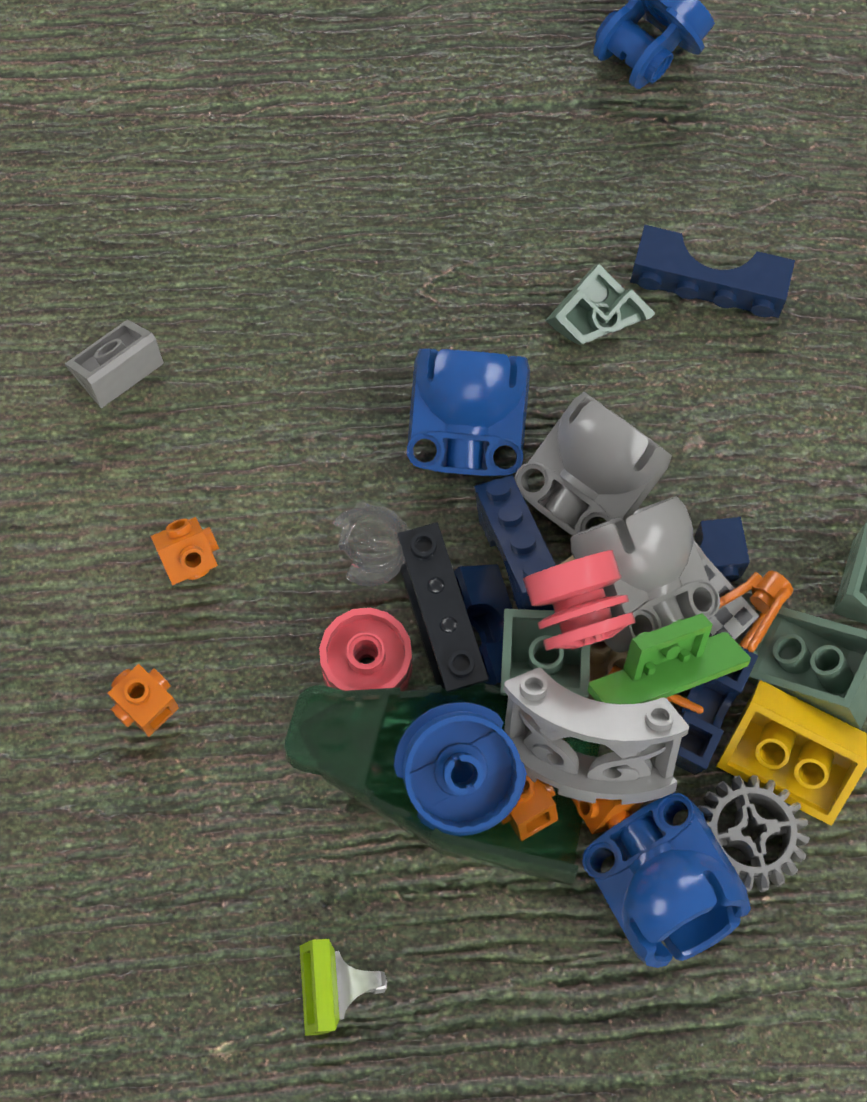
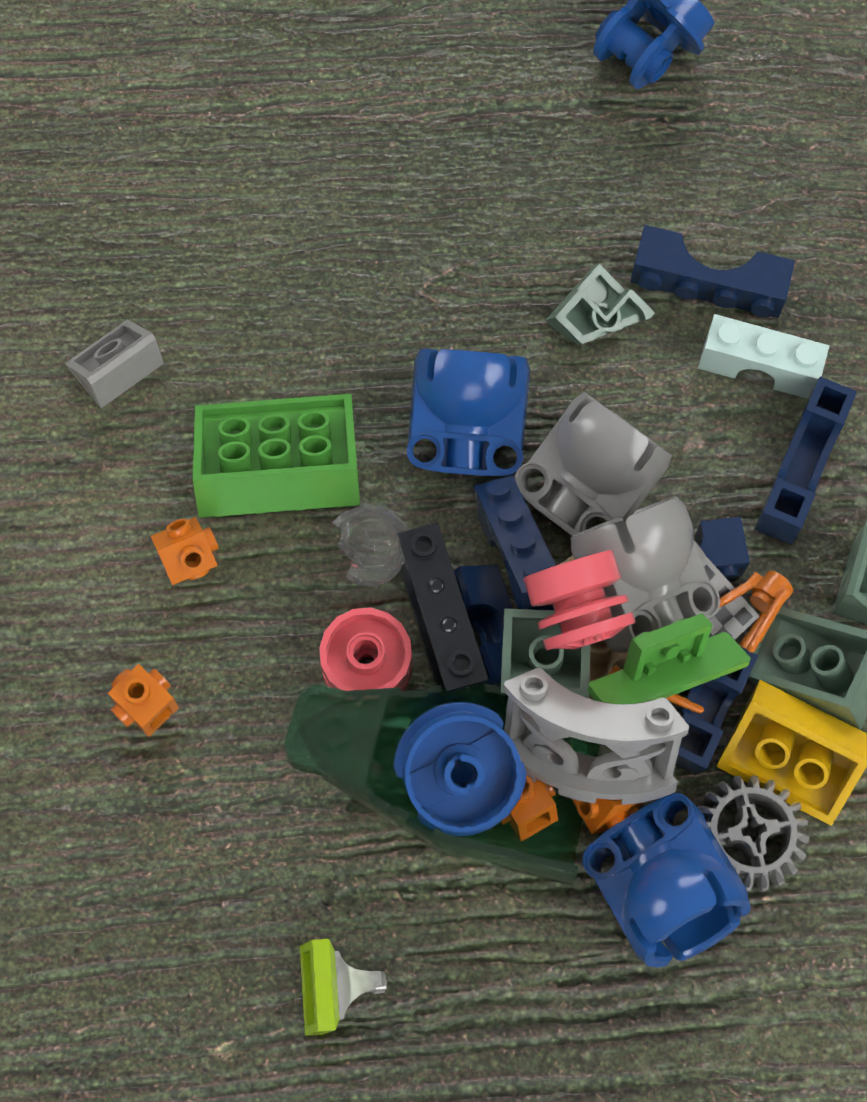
(275, 456): none -> bright green slope
(787, 358): none -> light aqua arch
(805, 460): none -> dark blue arch

